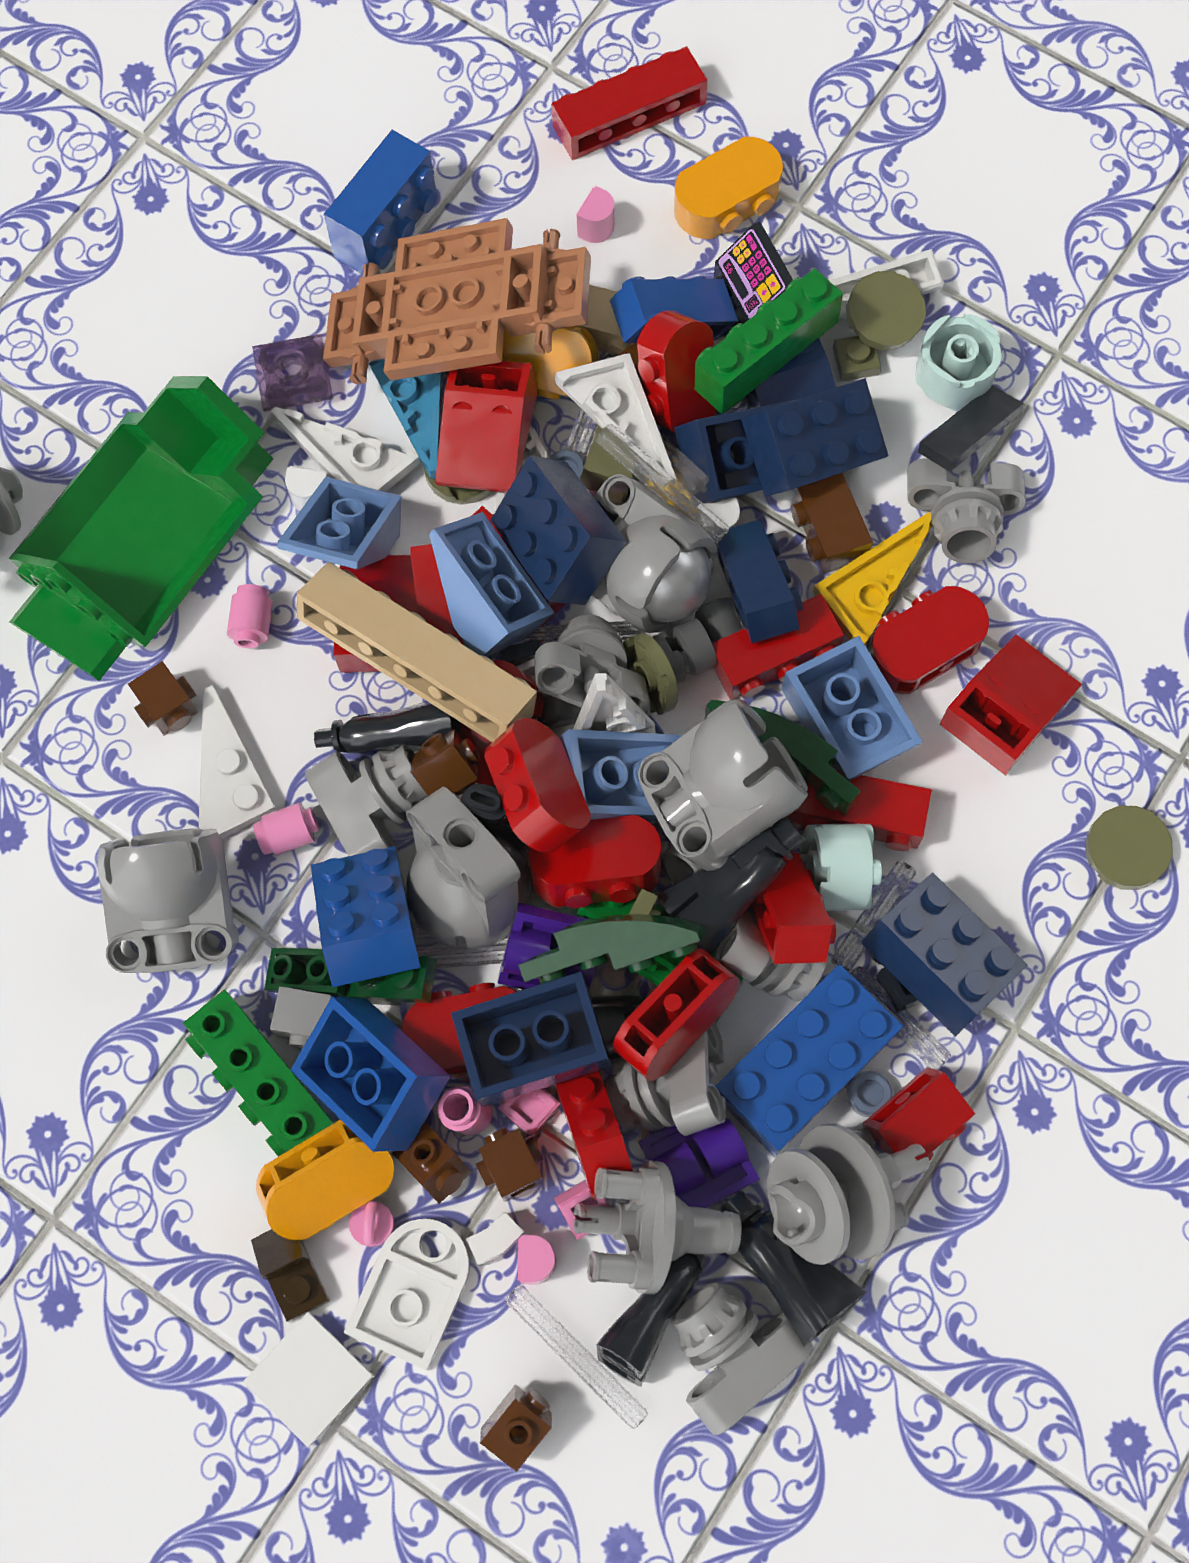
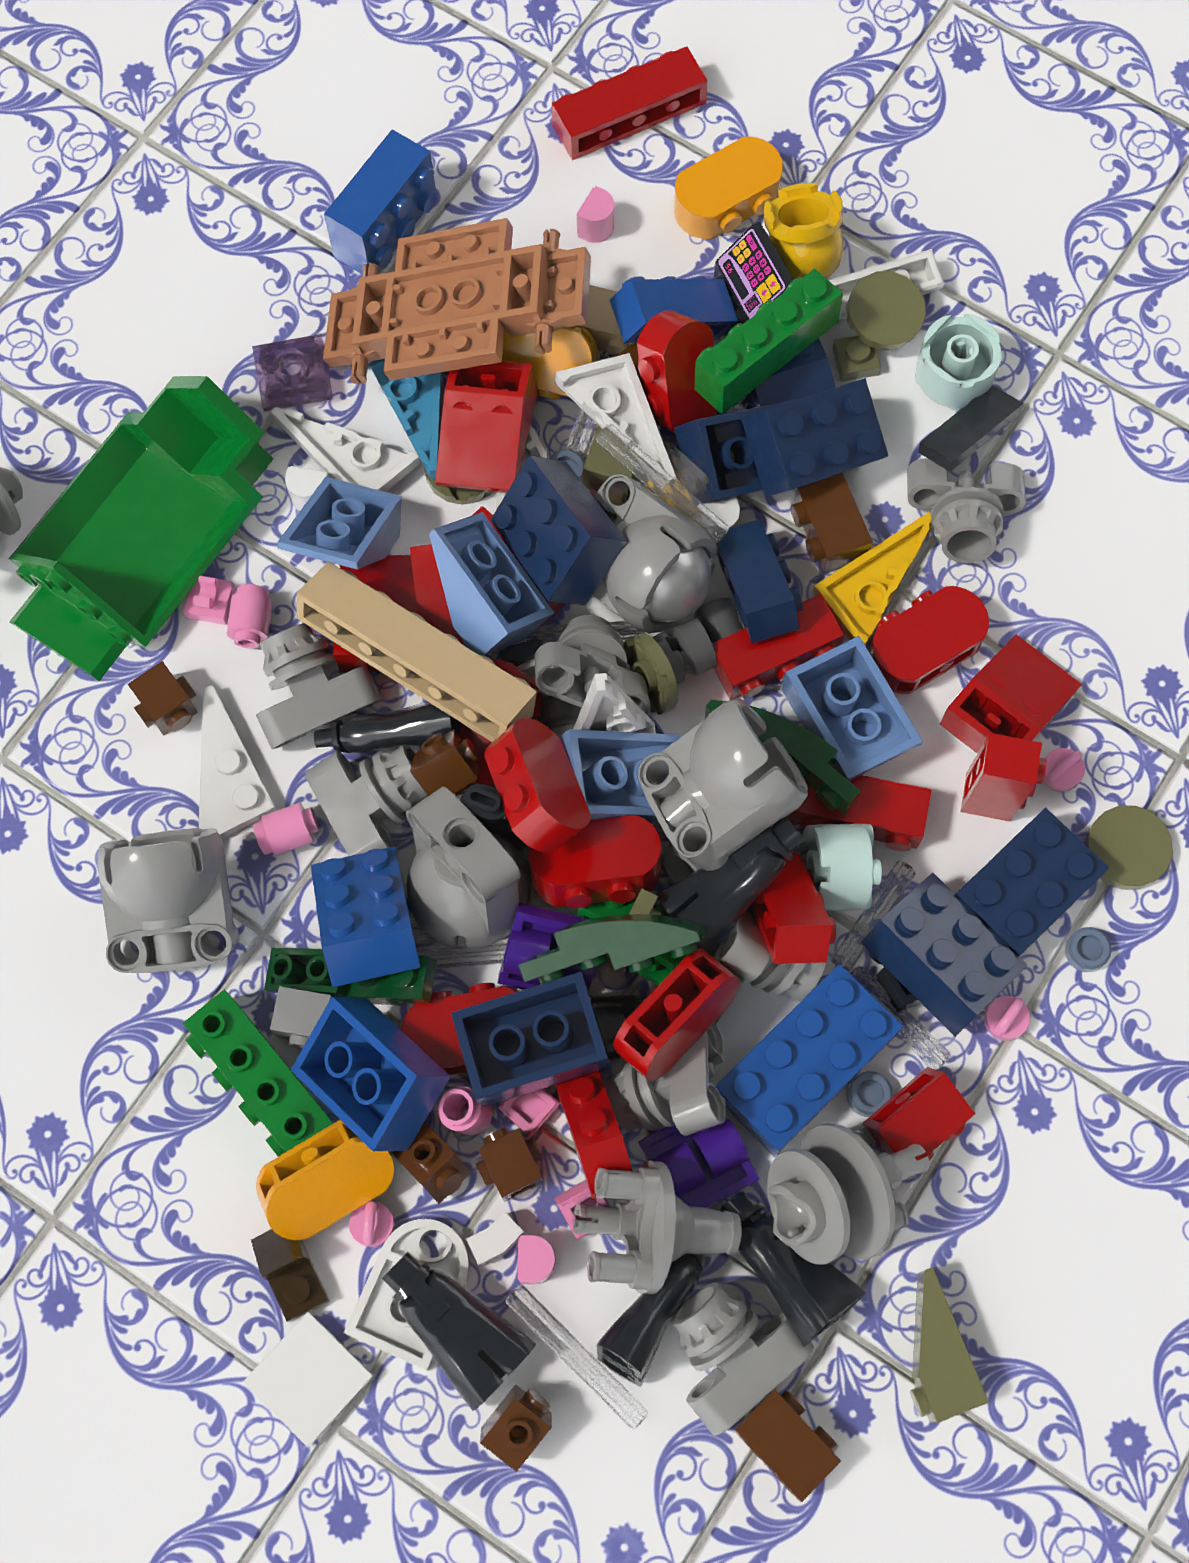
(210, 600): none -> bright pink tile
(298, 661): none -> light grey beam
(458, 1329): none -> black piece
(787, 1444): none -> reddish brown brick
(806, 229): none -> yellow tile
(941, 1363): none -> olive slope
(1003, 777): none -> red brick
(1007, 1018): none -> bright pink tile
(1032, 881): none -> dark blue brick
(1064, 769): none -> bright pink tile
(1088, 949): none -> sand blue tile

